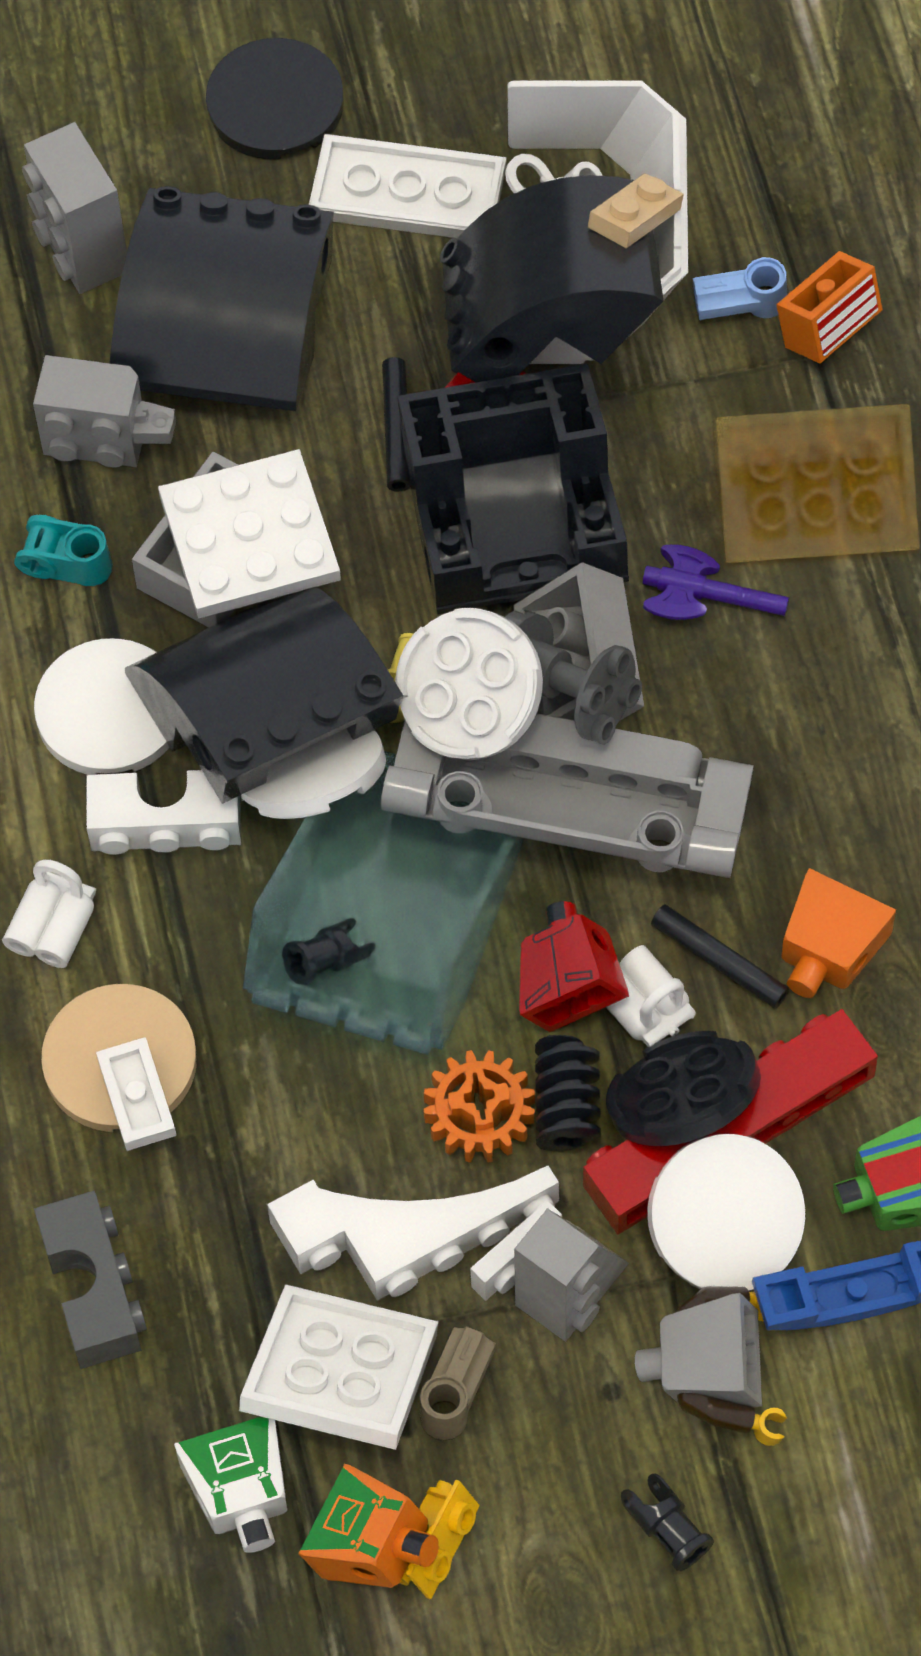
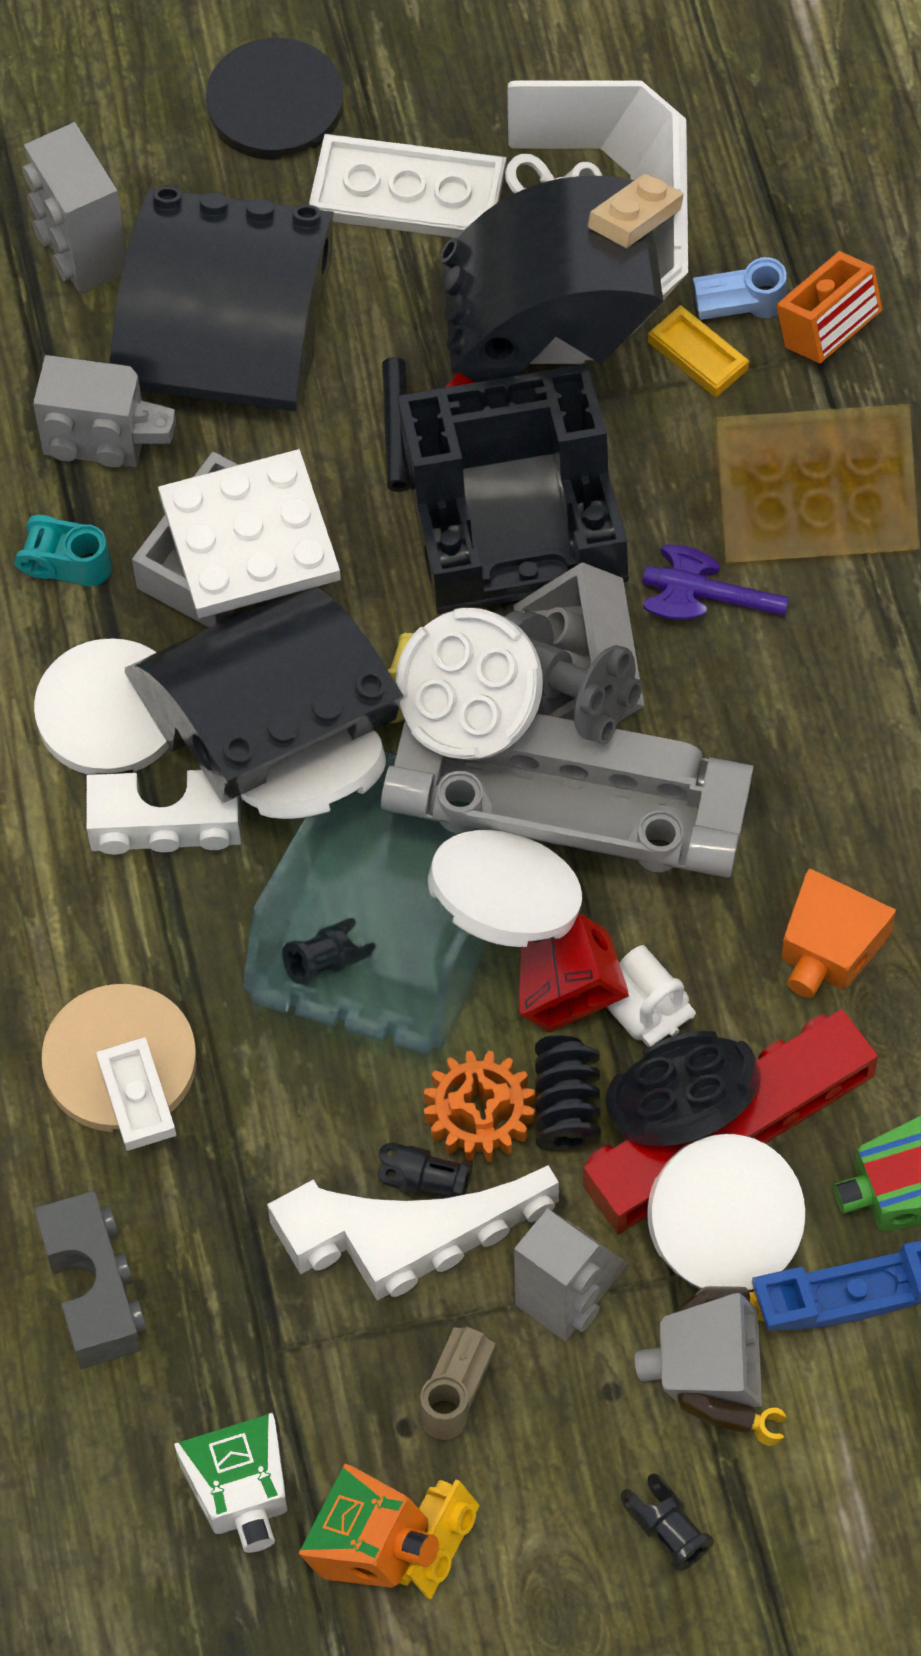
(51, 915): white piece -> none
(339, 1366): white plate -> none
(419, 1171): none -> black piece
(496, 1268): white plate -> none
(505, 887): none -> white tile
(698, 351): none -> yellow tile
(720, 956): black piece -> none

